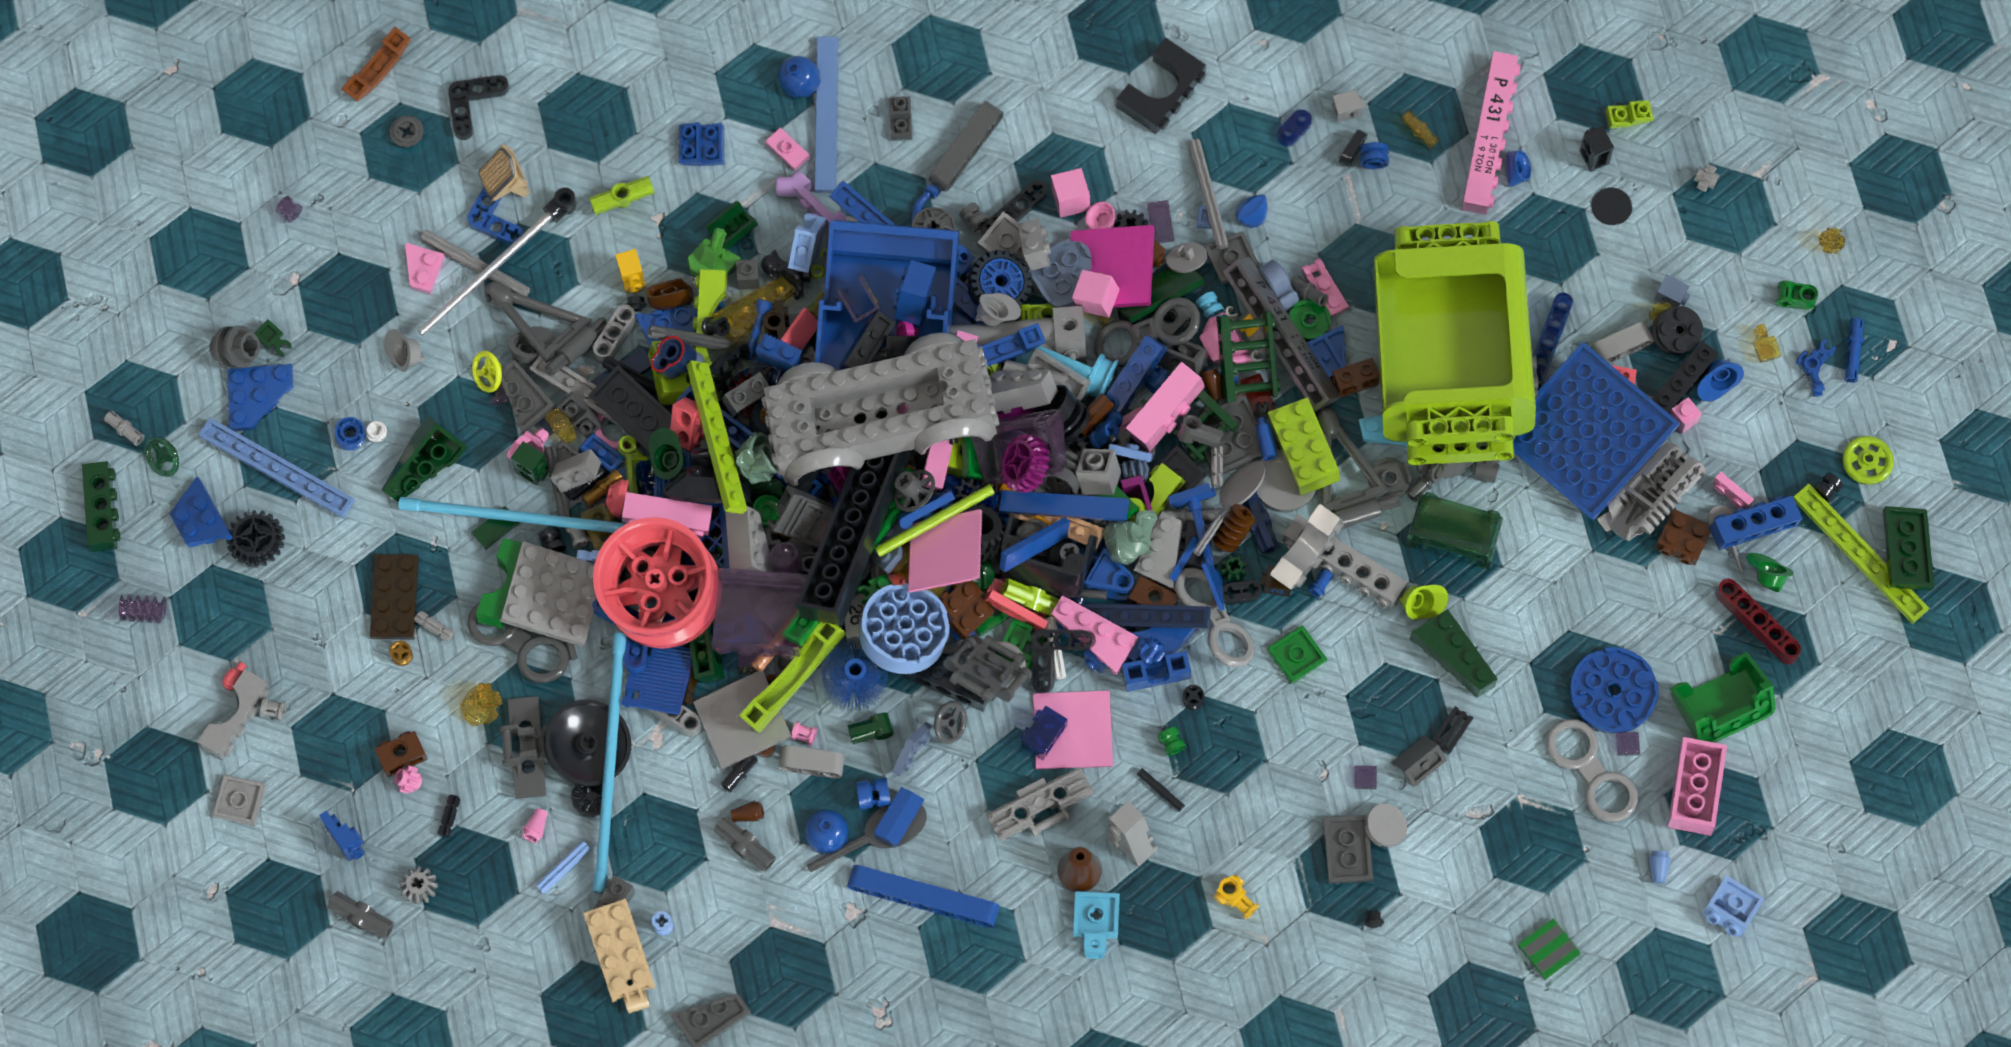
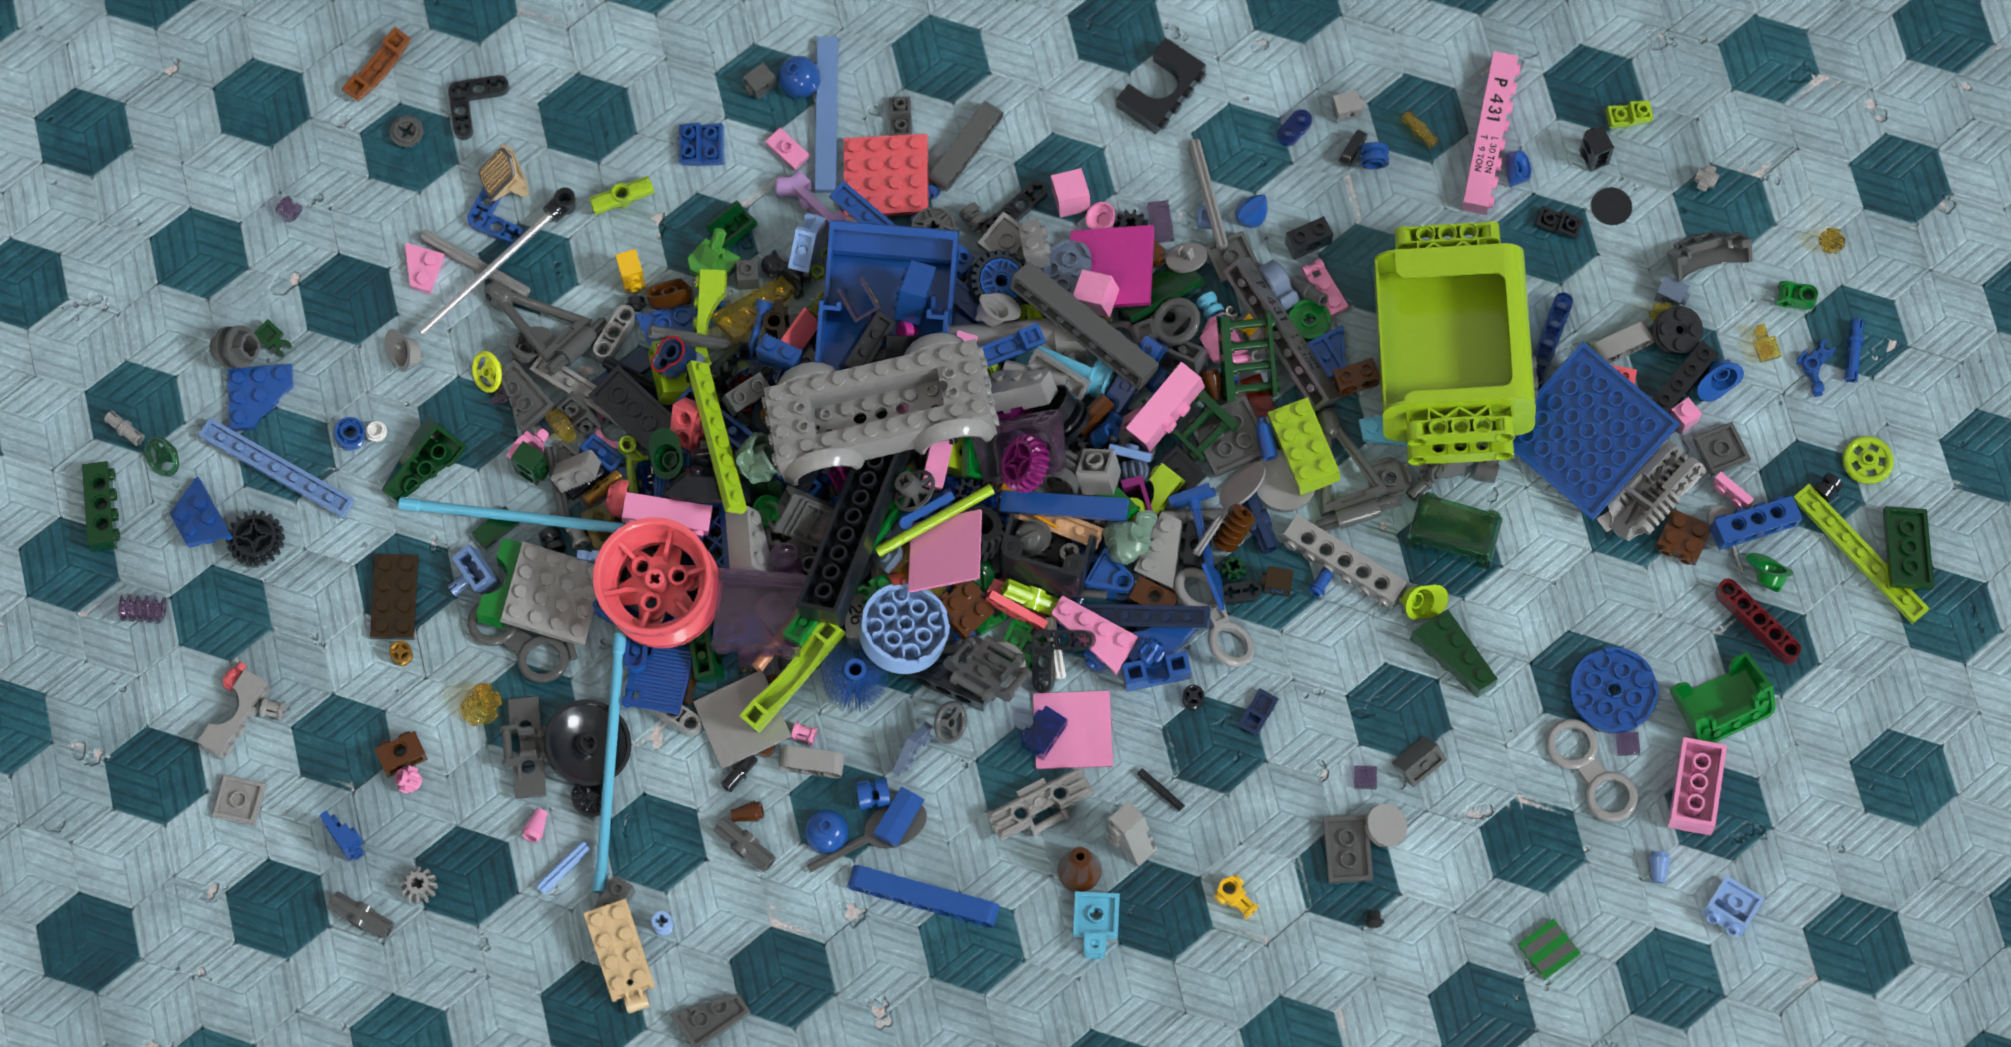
(434, 626): light grey axle -> none
(448, 816): black axle -> none
(474, 572): none -> medium blue brick
(715, 327): black bush -> none
(759, 81): none -> dark grey brick
(877, 728): dark green piece -> none
(889, 172): none -> coral plate
(1034, 544): blue tile -> none
(1084, 325): none -> dark grey brick
(1171, 741): green wheel -> none
(1184, 558): blue sticker -> none
(1193, 430): dark grey piece -> none
(1217, 466): light grey axle -> none
(1258, 712): none -> dark blue slope
(1261, 410): black piece -> none
(1296, 654): green tile -> none
(1308, 548): light grey brick -> none
(1309, 238): none -> black brick
(1461, 715): black tile -> none
(1557, 223): none -> black slope
(1708, 250): none -> dark grey windscreen
(1721, 449): none -> dark grey plate

